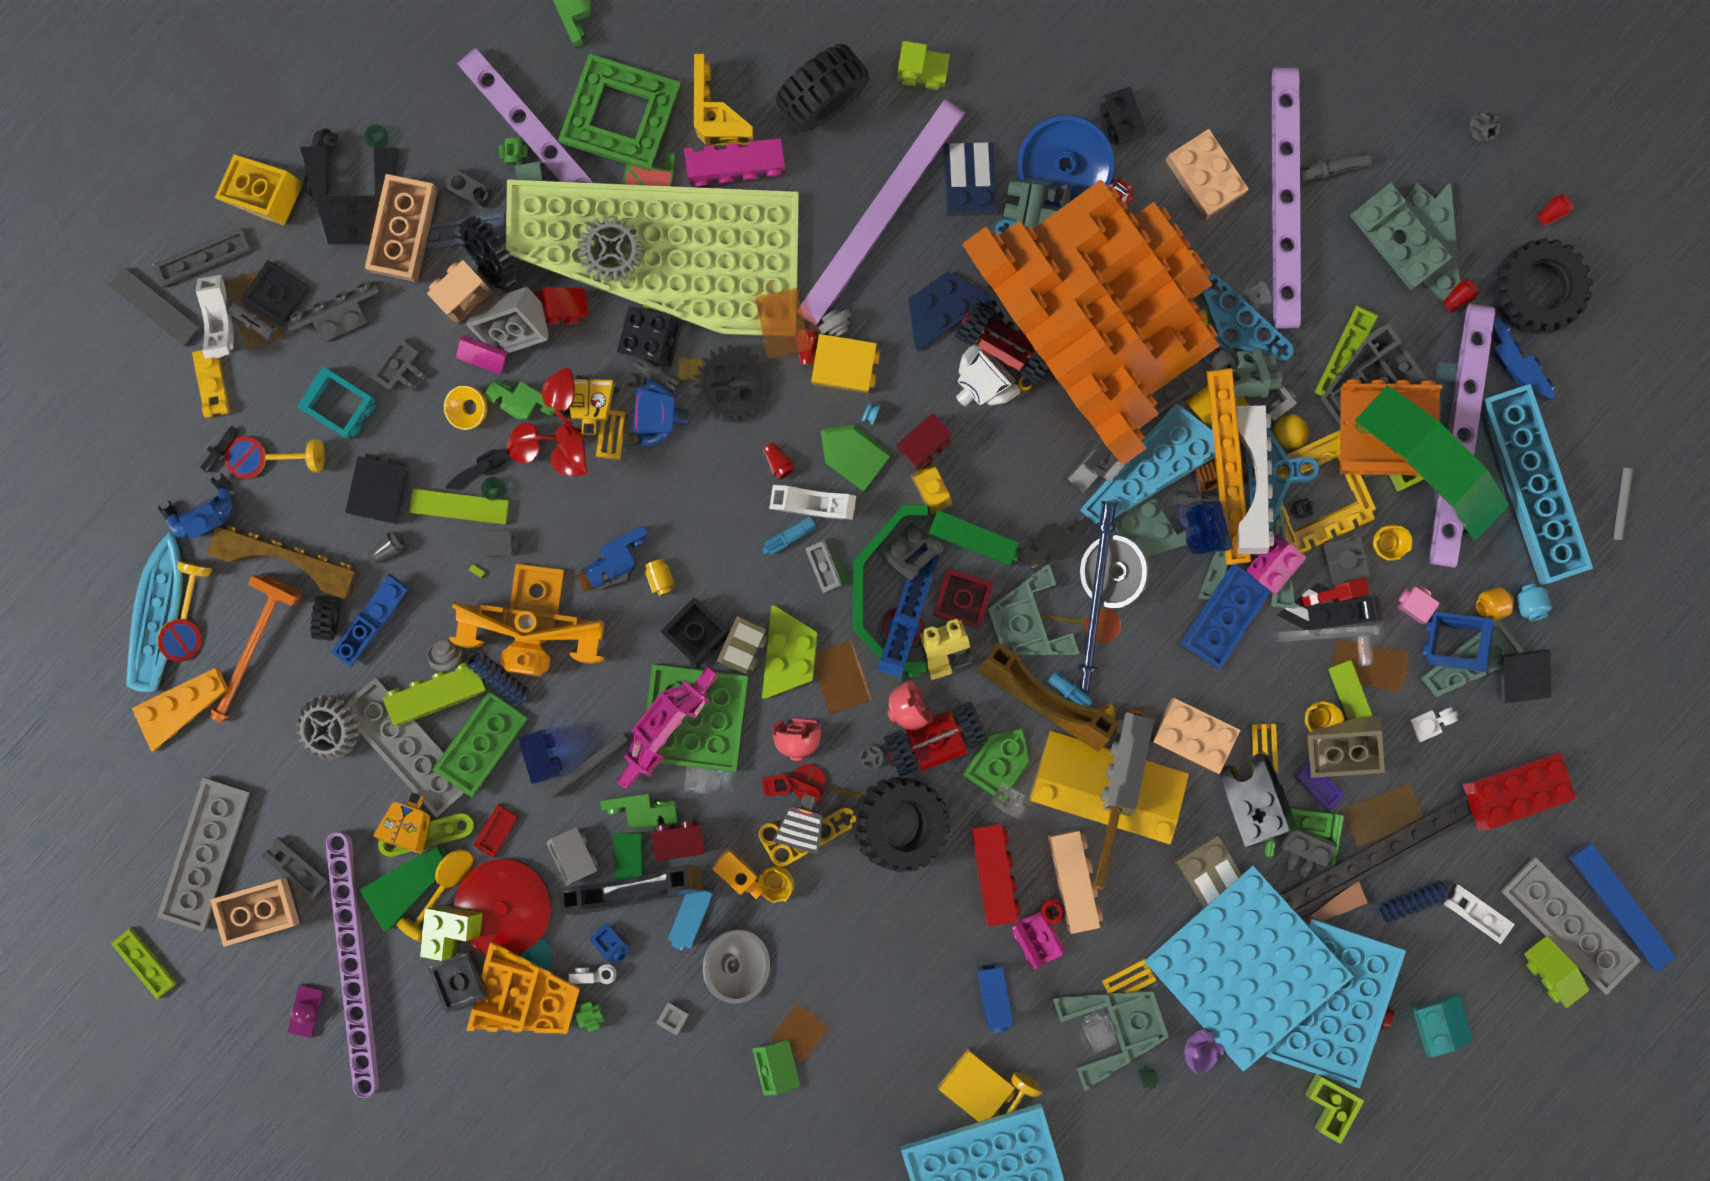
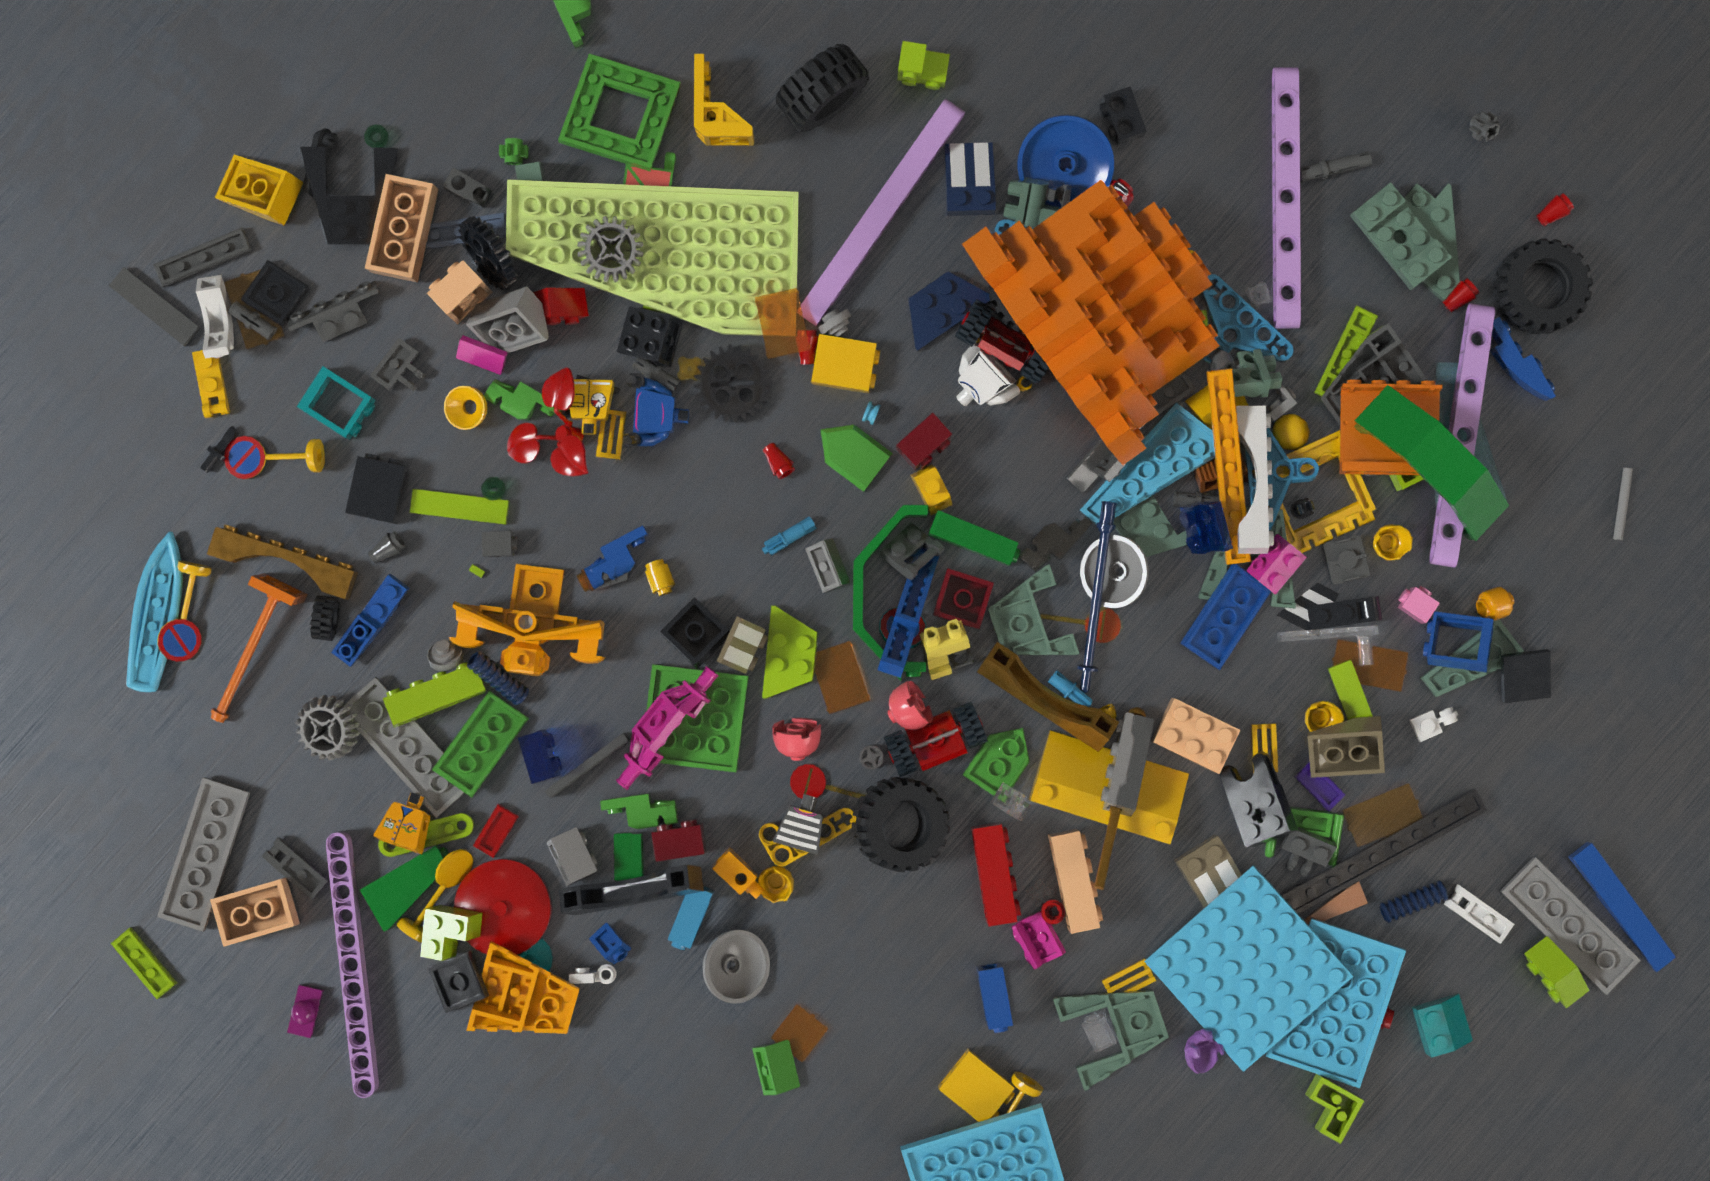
(173, 709): light orange wing -> none
(202, 516): blue torso -> none
(487, 464): black piece -> none
(531, 129): lavender beam -> none
(589, 1016): bright green gear -> none
(672, 1018): light grey plate -> none
(701, 780): clear brick -> none
(734, 162): dark pink wedge -> none
(794, 785): red piece -> none
(812, 502): white arch -> none
(1148, 1077): clear green plate -> none
(1206, 174): light nougat brick -> none
(1343, 591): red piece -> none
(1519, 791): red brick -> none
(1533, 602): medium azure head -> none
(1535, 485): medium azure brick -> none

